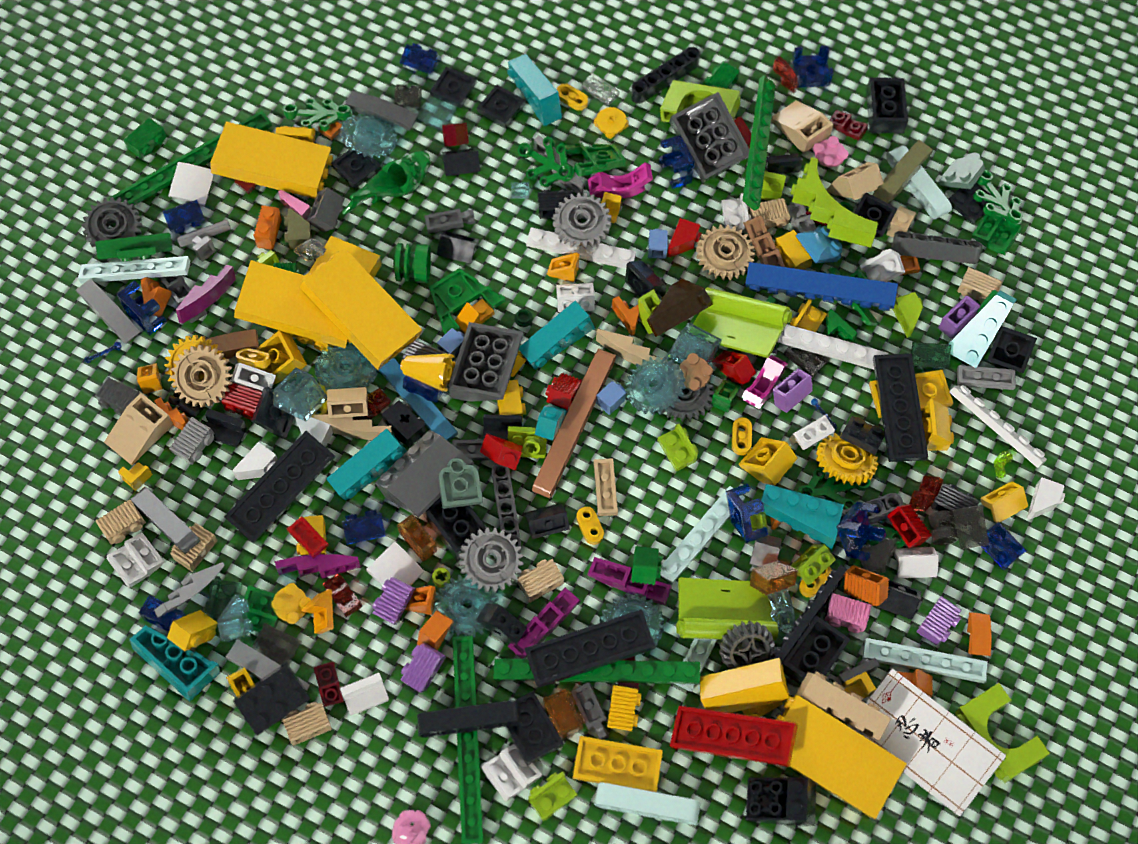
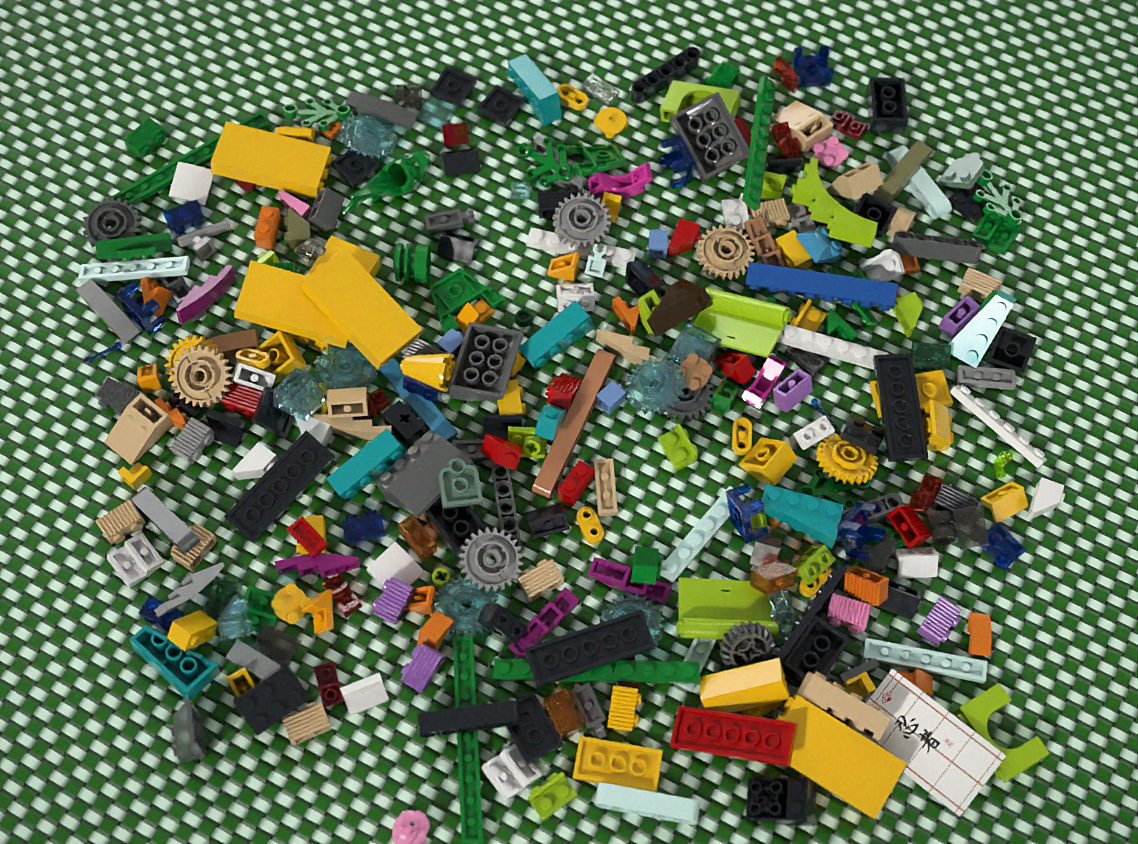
(188, 733): none -> dark grey slope
(420, 59): clear blue bracket -> none
(575, 483): none -> red brick
(596, 265): none -> light aqua plate
(787, 145): none -> clear red slope

